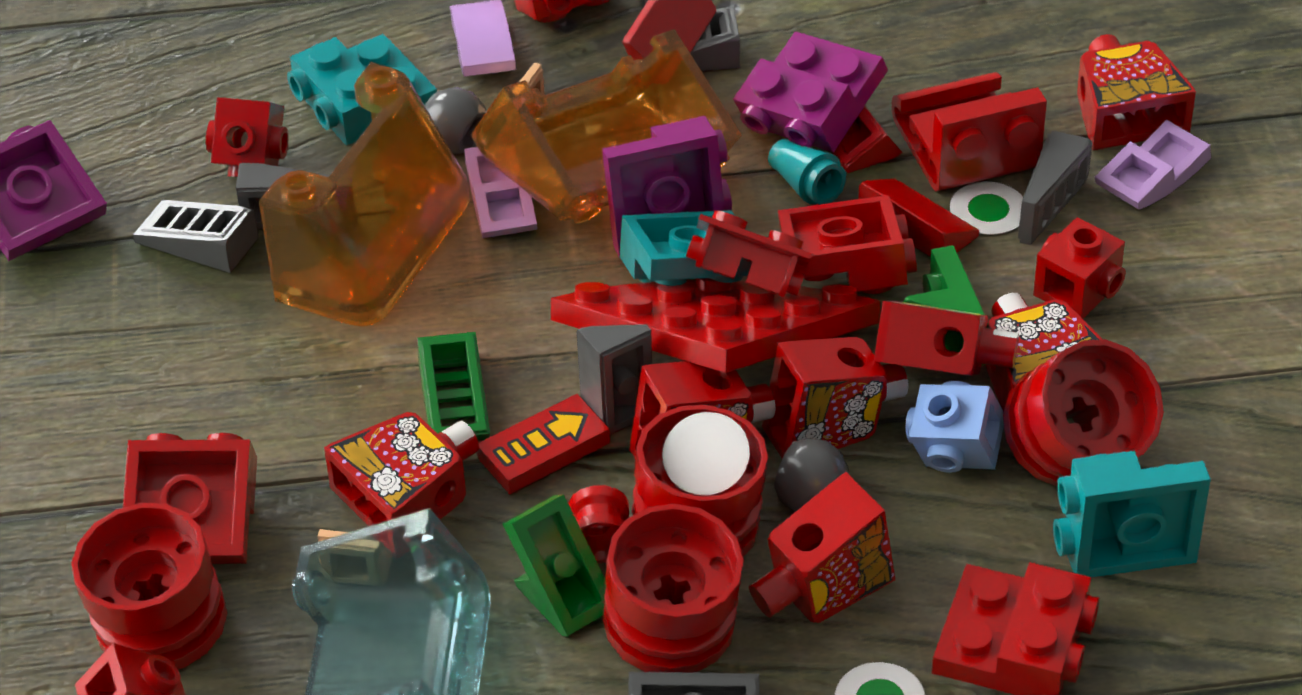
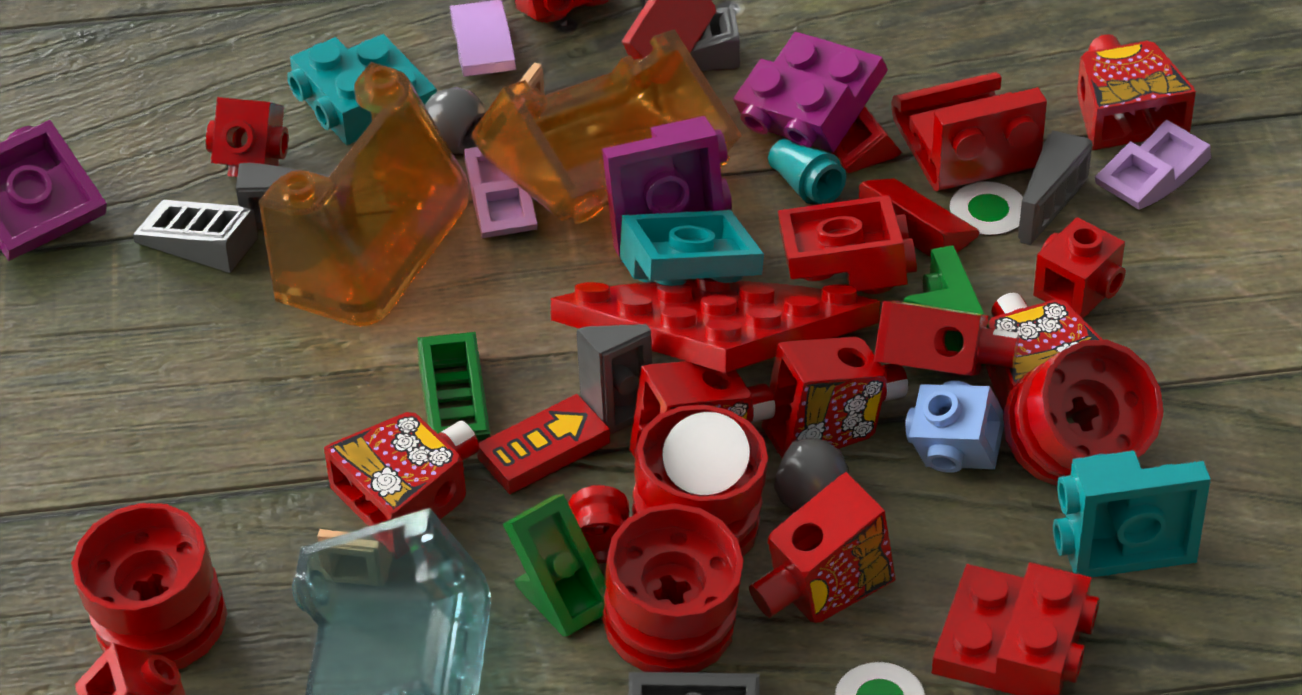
(202, 477): red plate -> none
(771, 256): red hinge -> none

